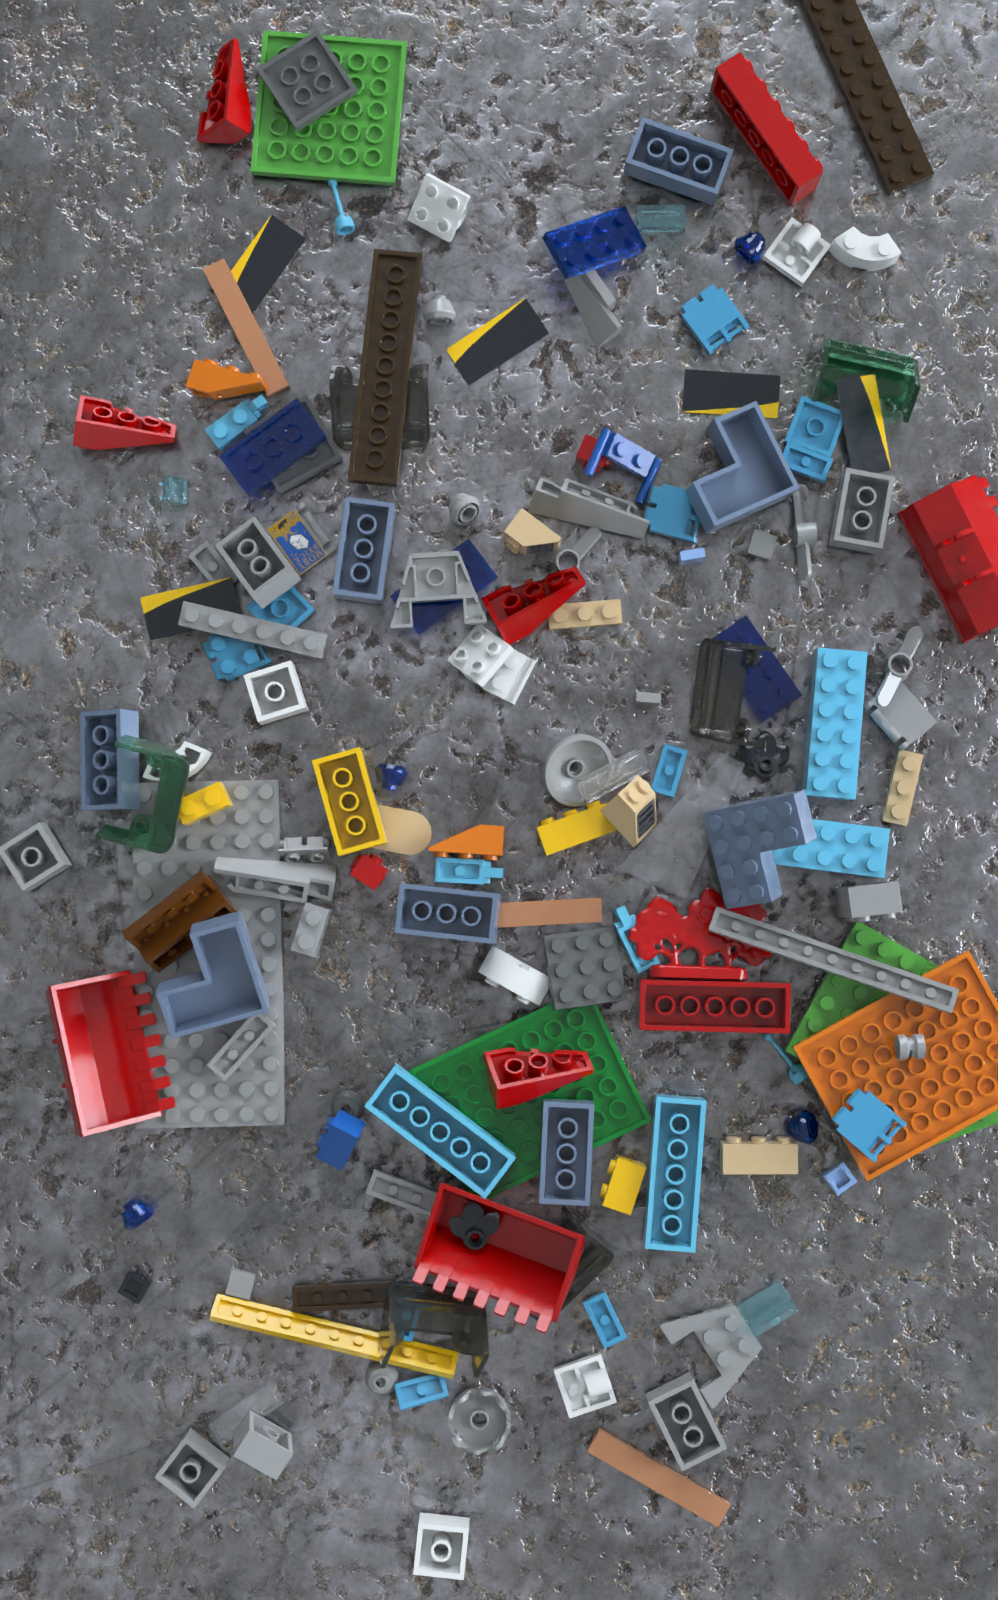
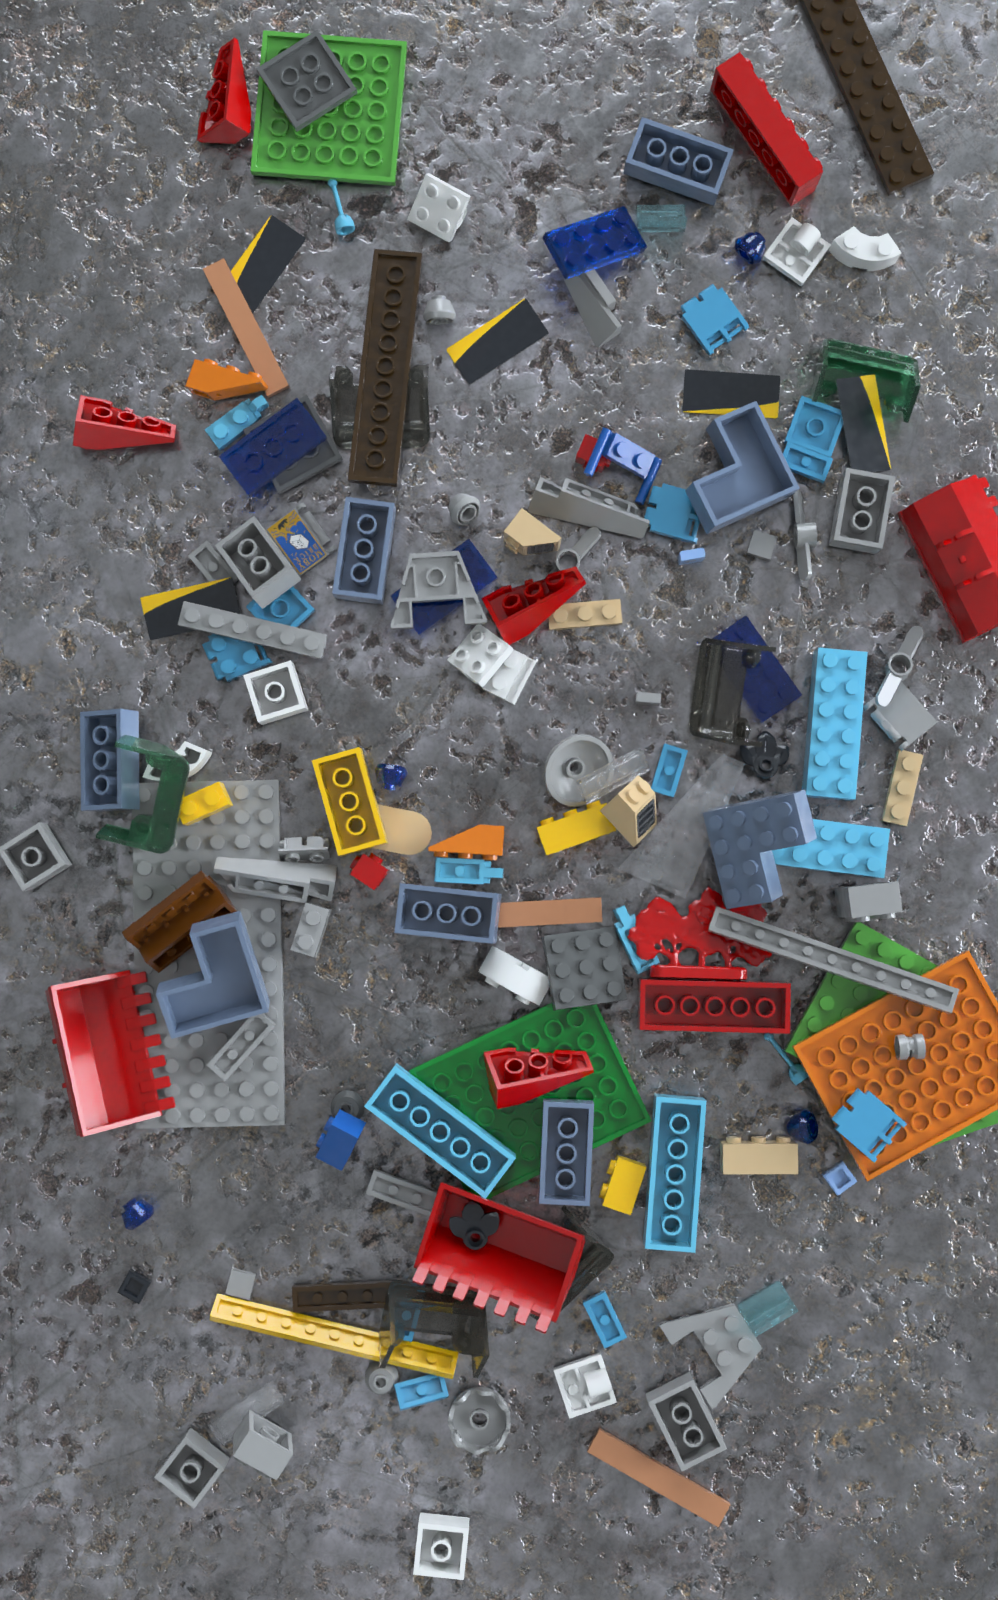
(174, 490): clear light blue tile -> none

